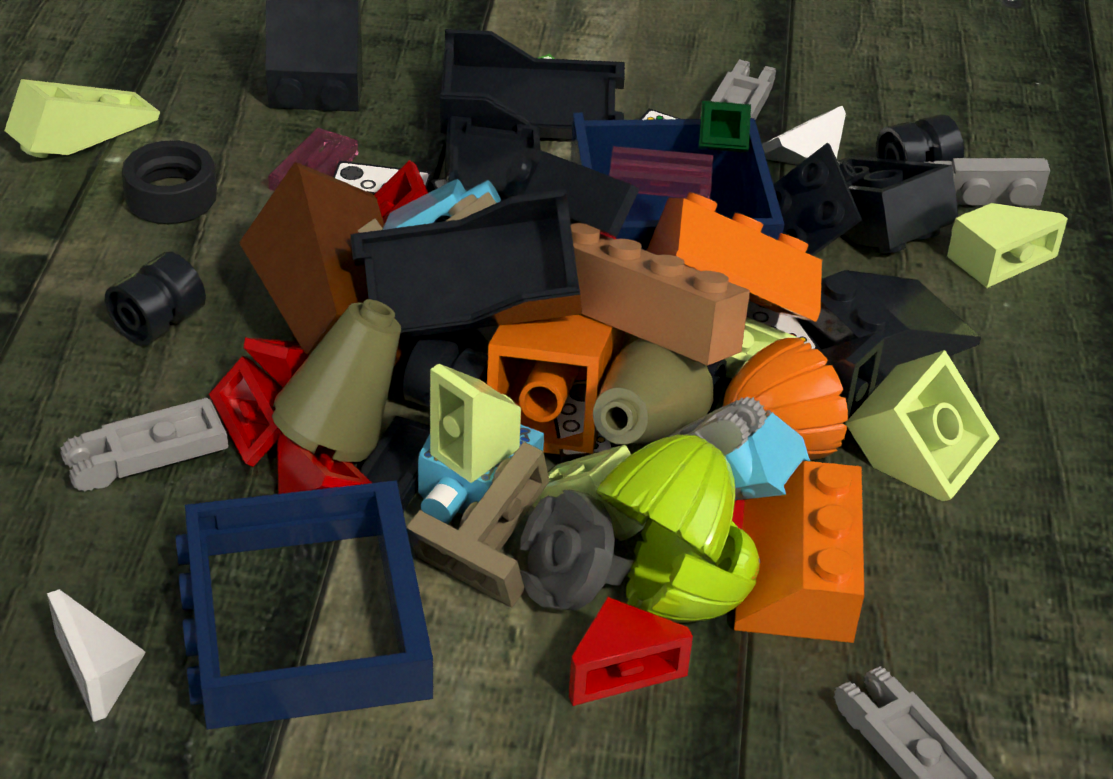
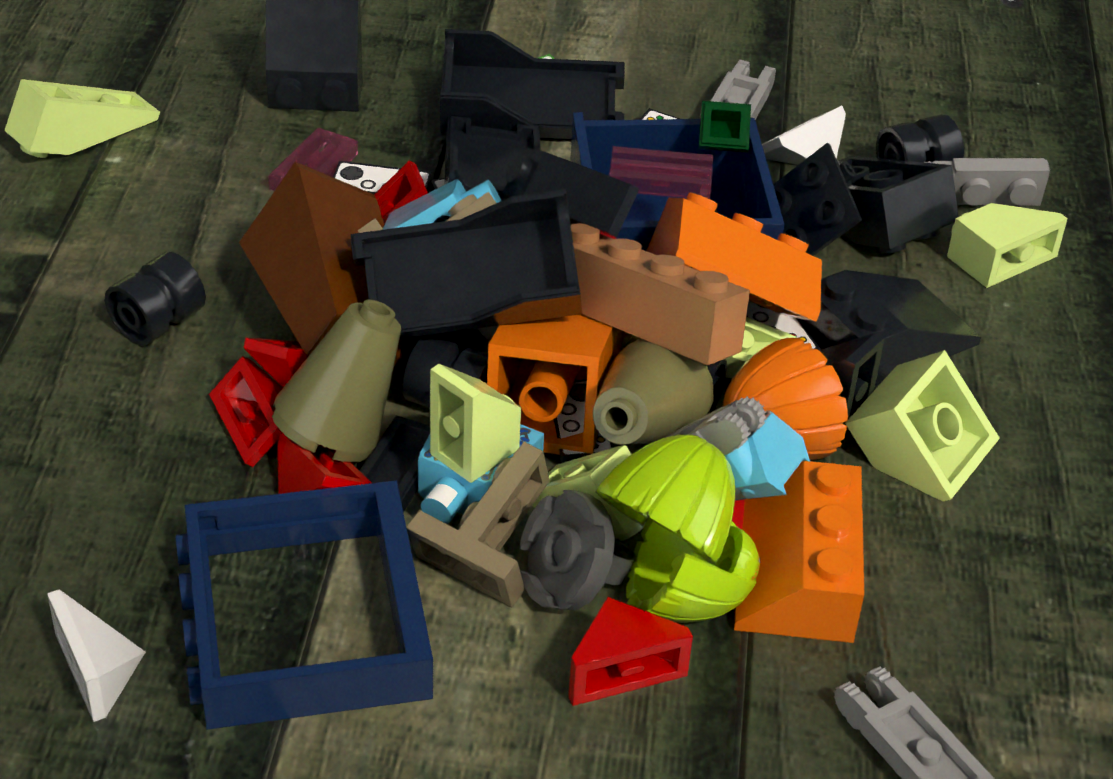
(143, 443): light grey hinge -> none
(174, 202): black tyre -> none

